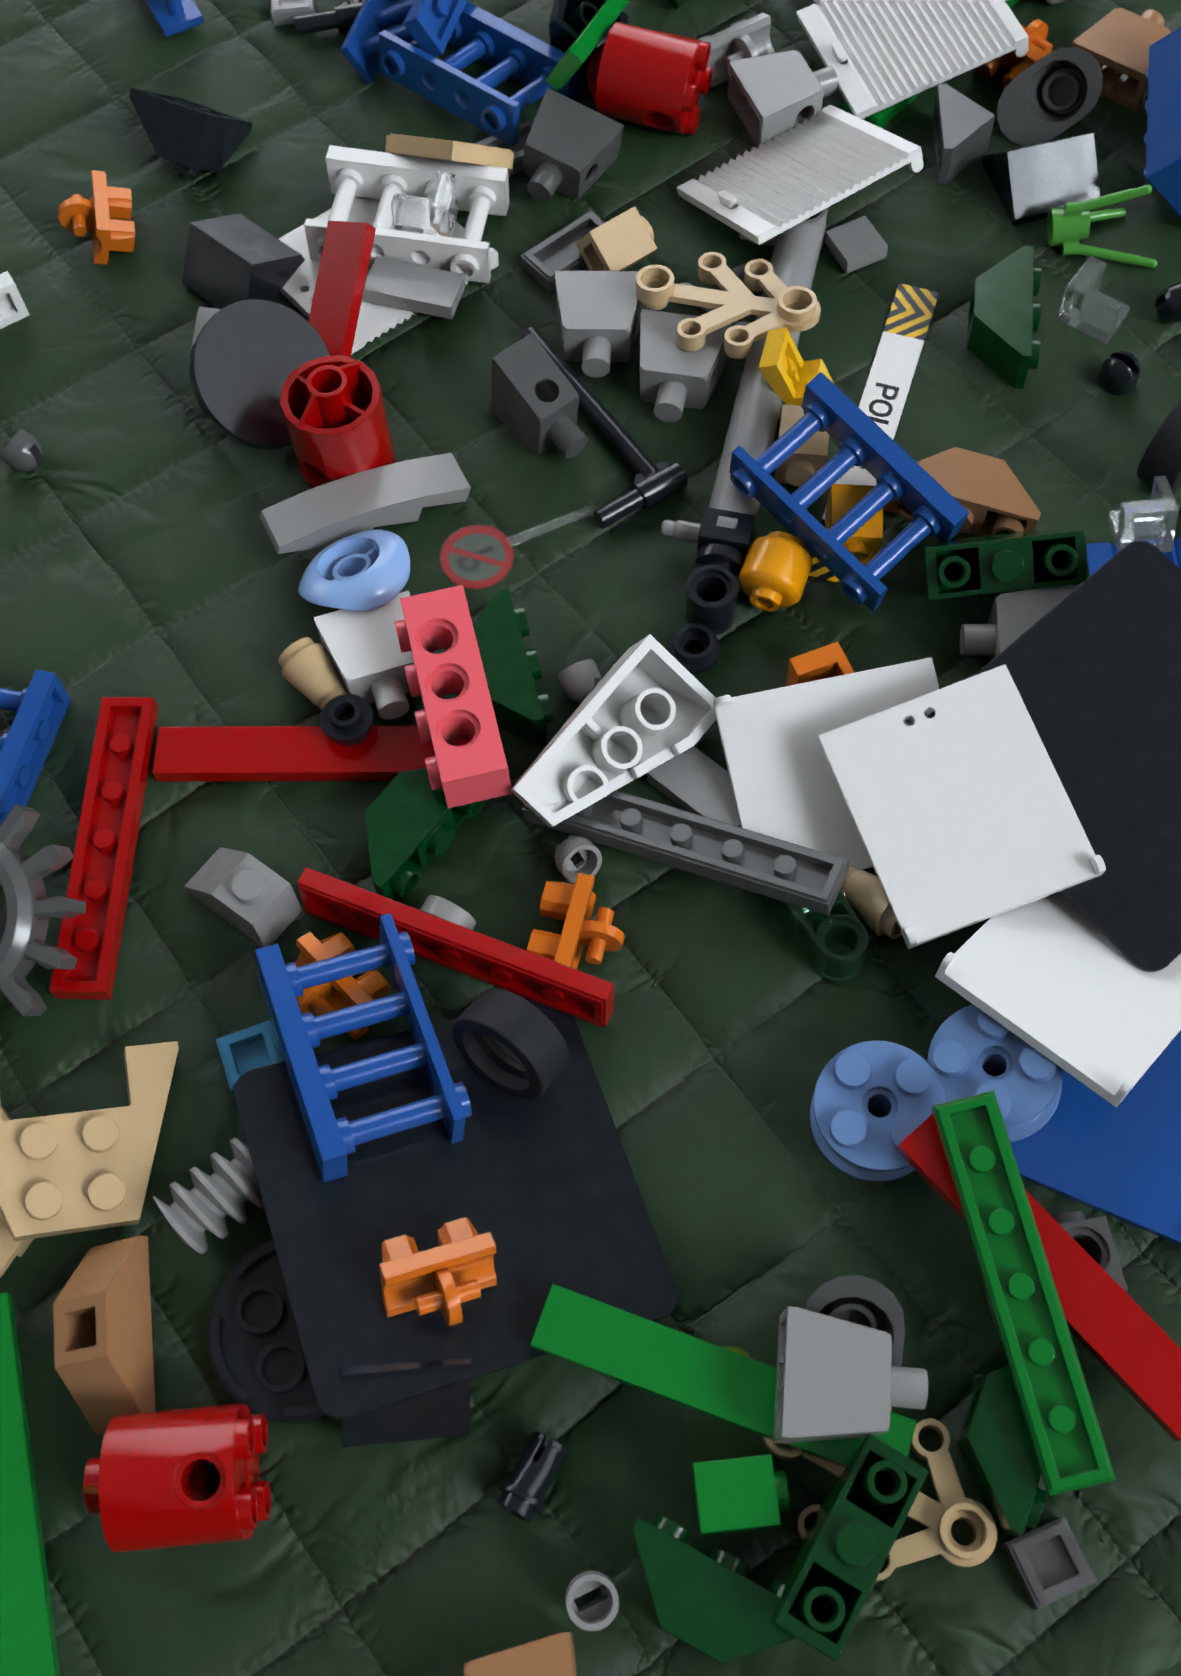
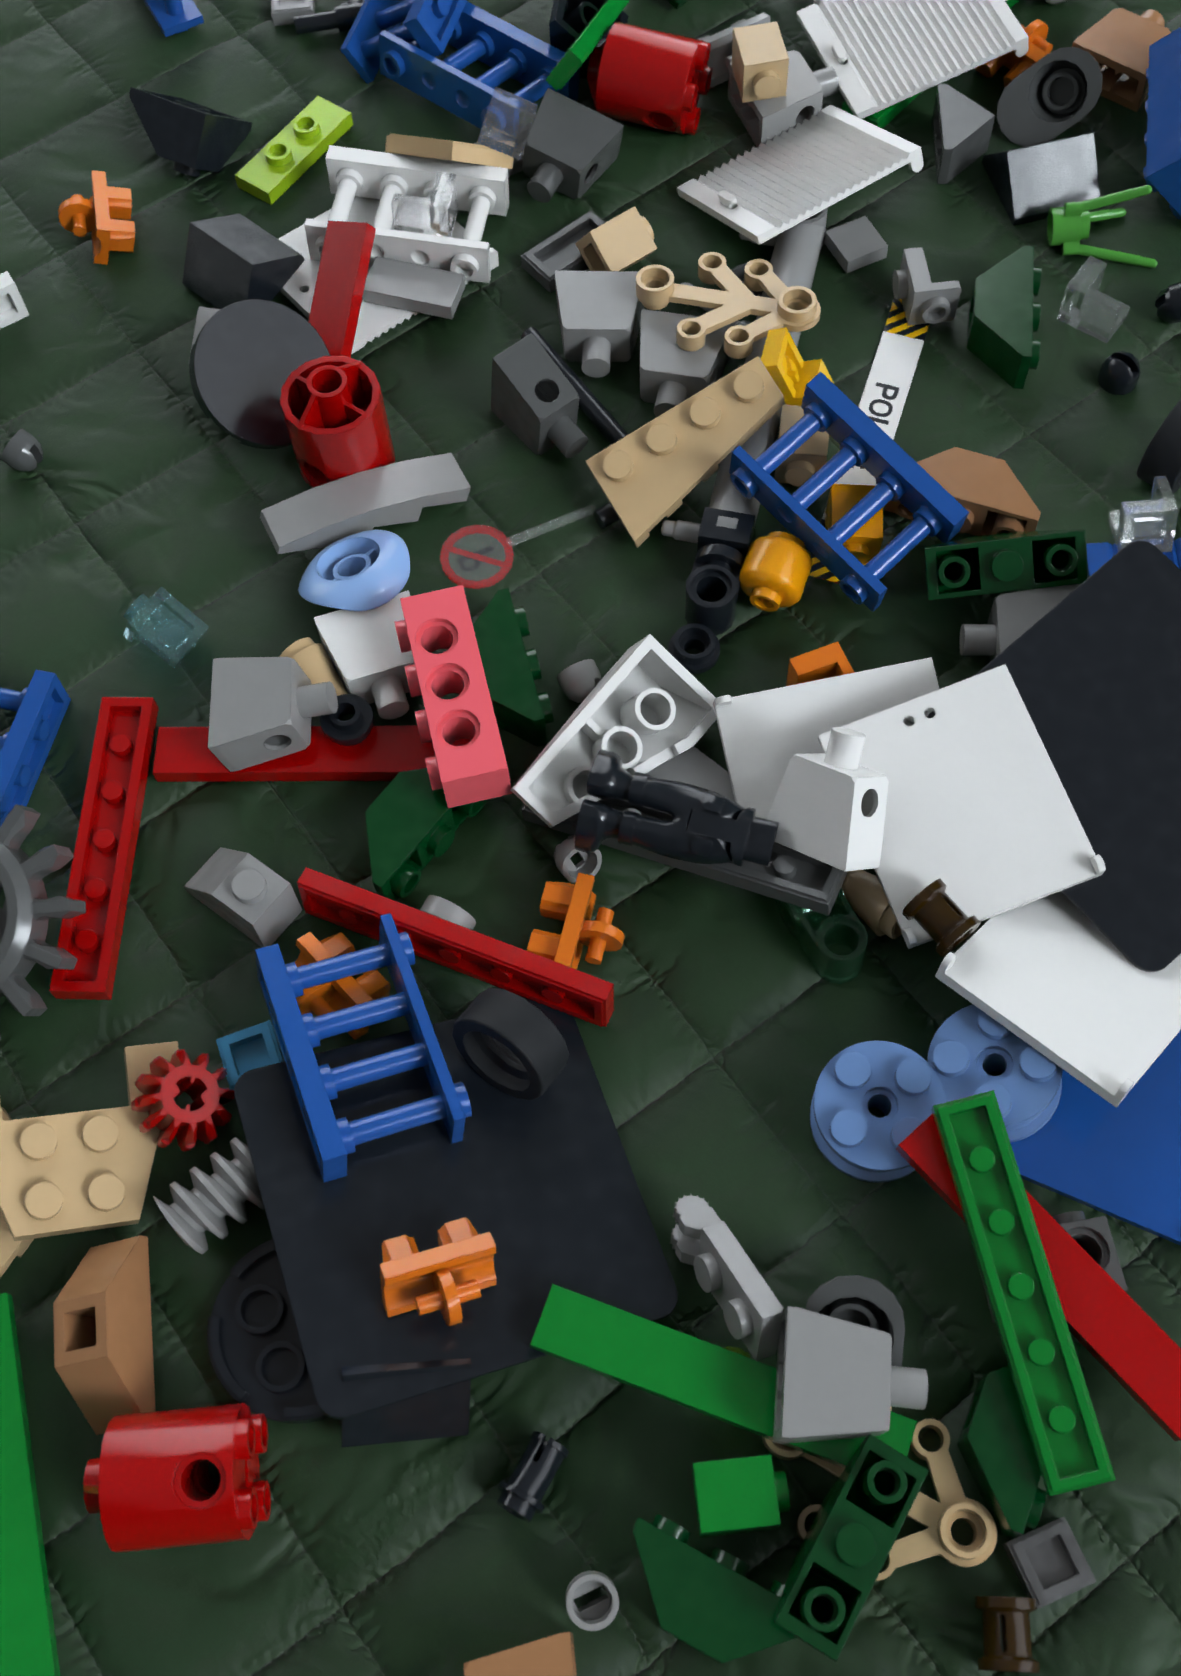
(164, 626): none -> clear light blue bracket
(196, 1118): none -> red gear
(263, 709): none -> light grey torso
(294, 150): none -> lime plate
(507, 123): none -> clear panel
(669, 456): none -> tan wing
(703, 826): none -> black piece
(729, 1274): none -> light grey hinge
(759, 62): none -> tan brick
(833, 805): none -> white torso
(921, 298): none -> light grey bracket
(940, 917): none -> dark brown bush
(1007, 1634): none -> dark brown bush

